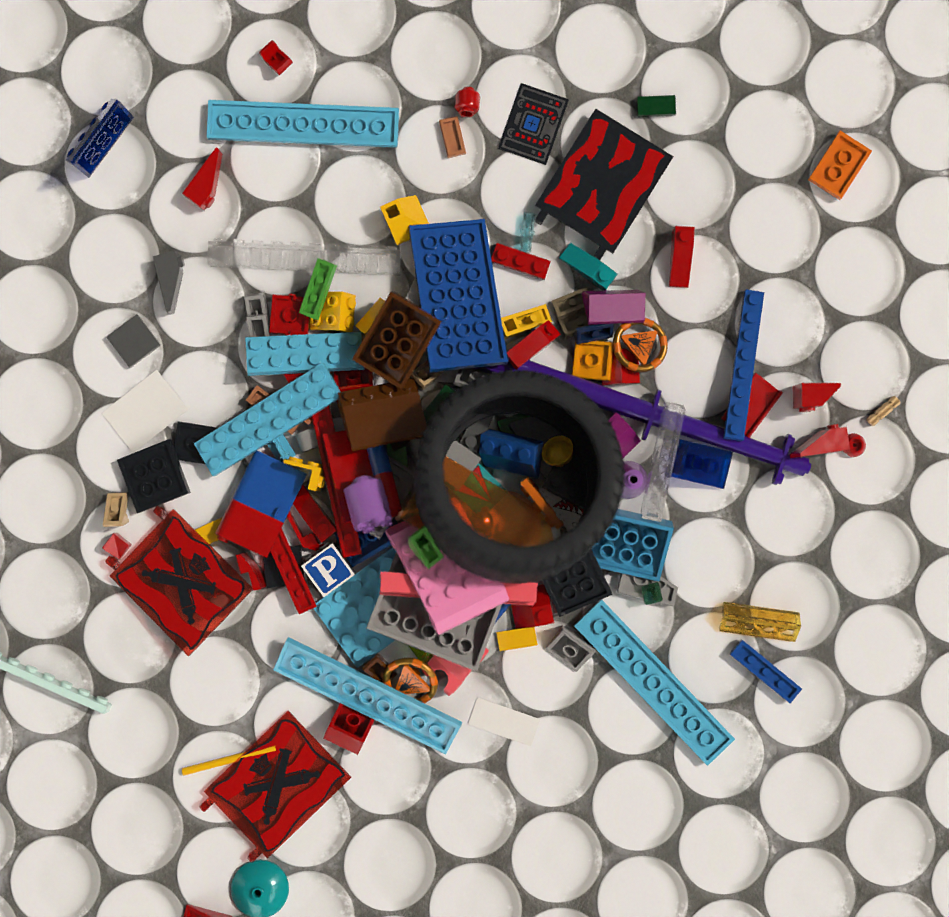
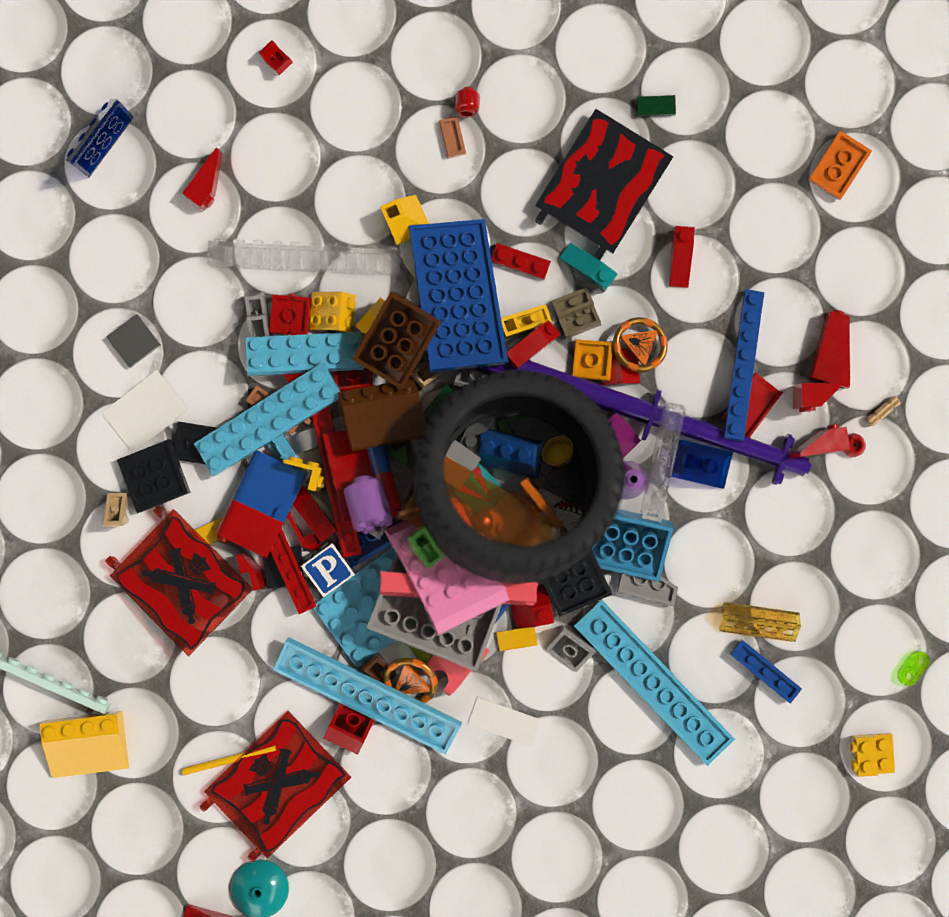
(85, 744): none -> yellow slope
(117, 545): slope -> none
(170, 276): dark grey slope -> none
(302, 123): medium azure plate -> none
(318, 288): bright green plate -> none
(527, 232): clear light blue pin -> none
(533, 123): black sticker -> none
(593, 333): dark blue slope -> none
(614, 306): magenta slope -> none
(652, 593): clear green slope -> none
(832, 353): none -> red slope
(872, 754): none -> yellow plate
(911, 666): none -> clear neon green plate

